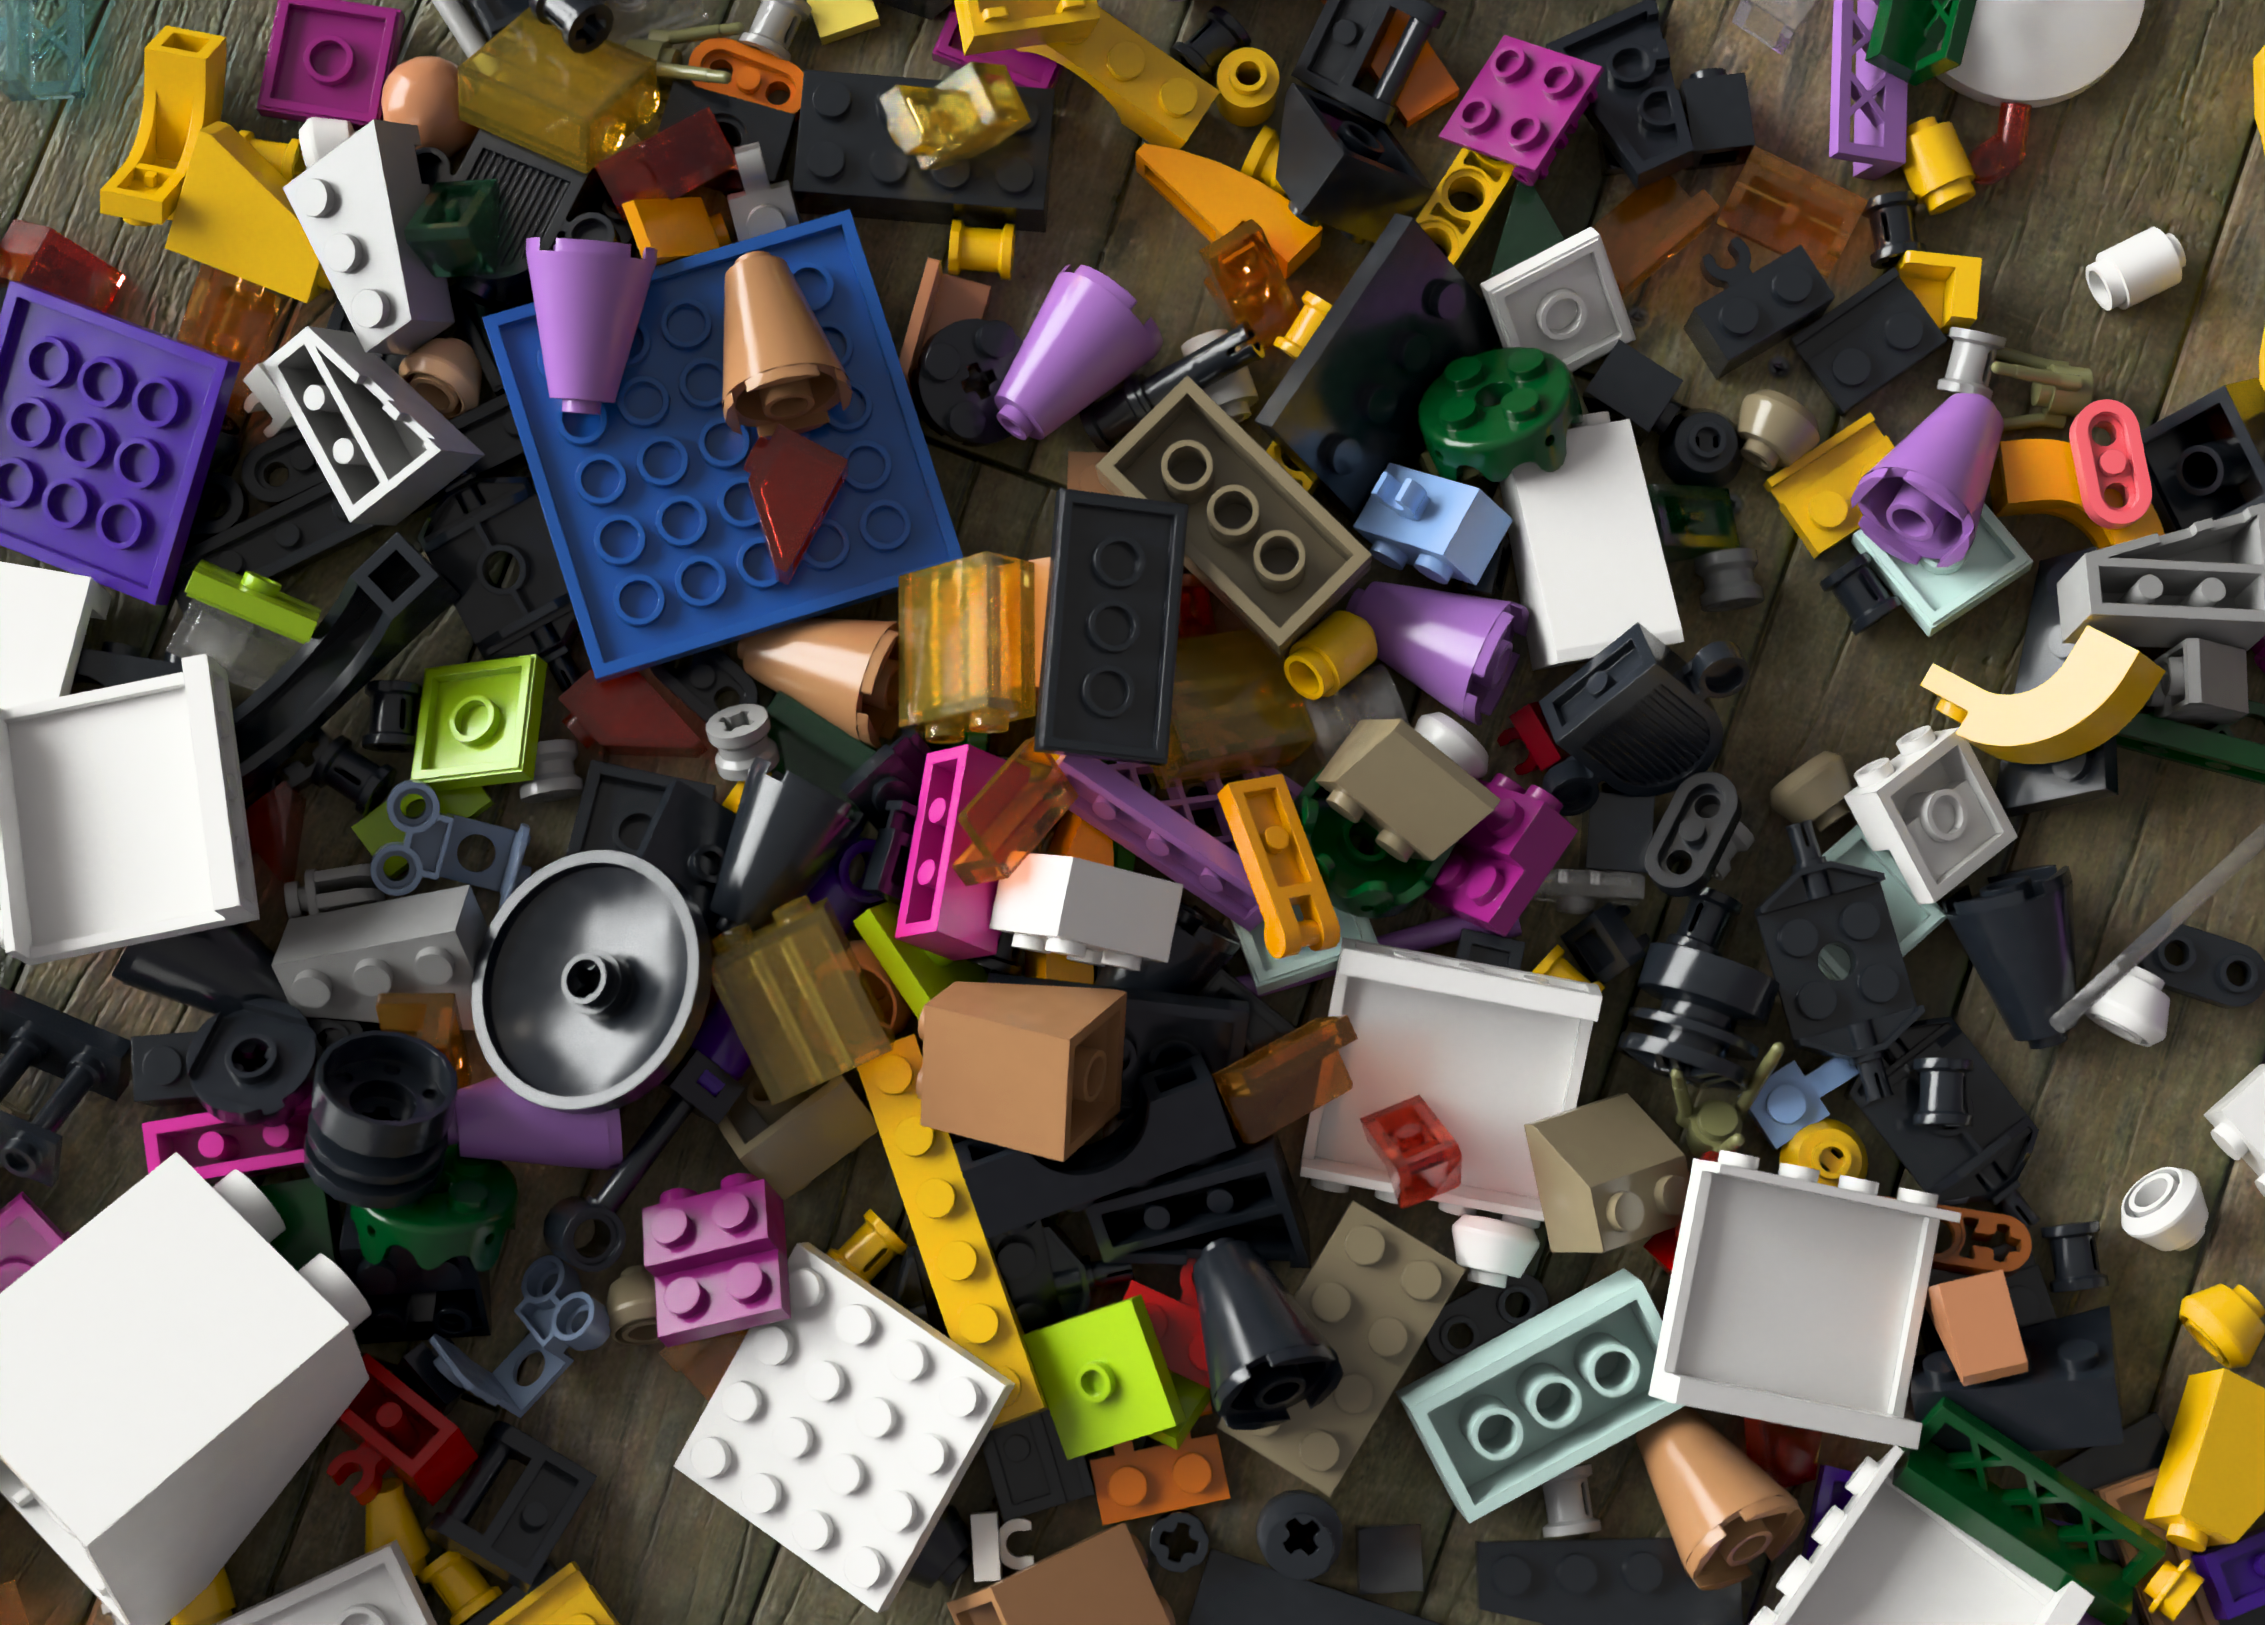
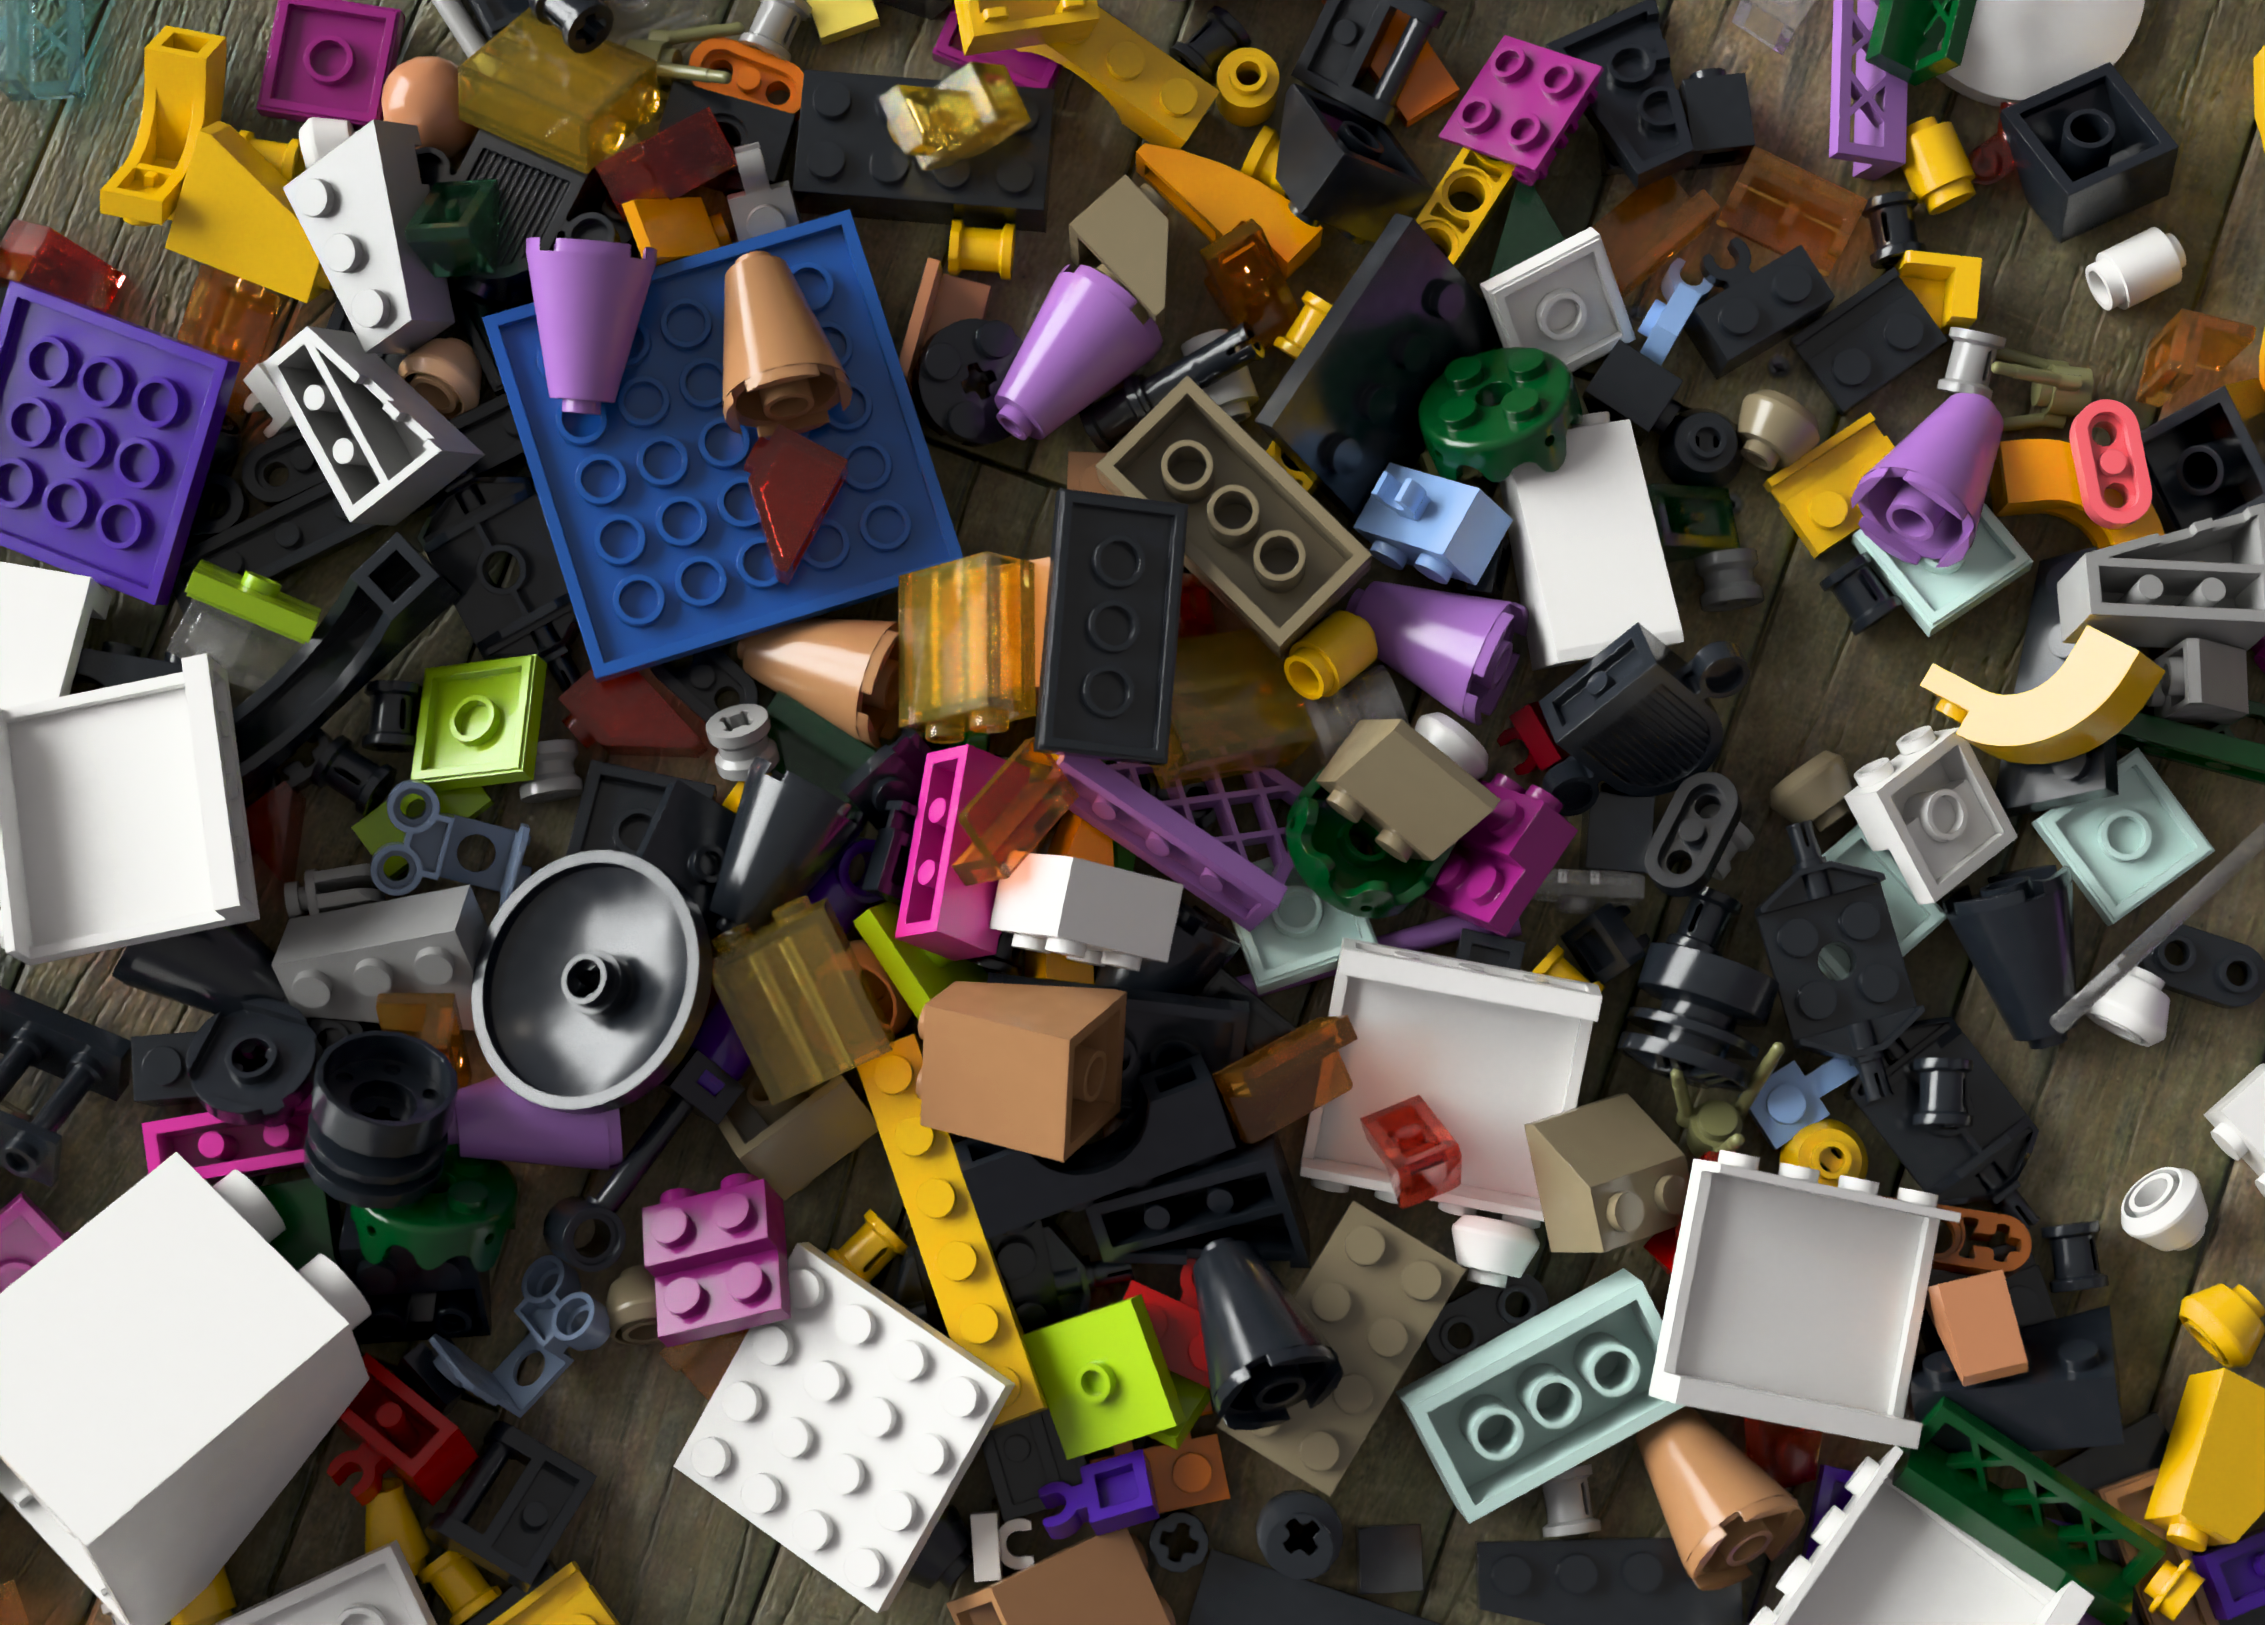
(1111, 1498): none -> dark purple plate
(1128, 241): none -> dark tan slope
(1279, 865): light orange plate -> none
(1666, 321): none -> light blue plate
(2088, 152): none -> black slope
(2125, 843): none -> light aqua plate
(2188, 343): none -> clear orange panel

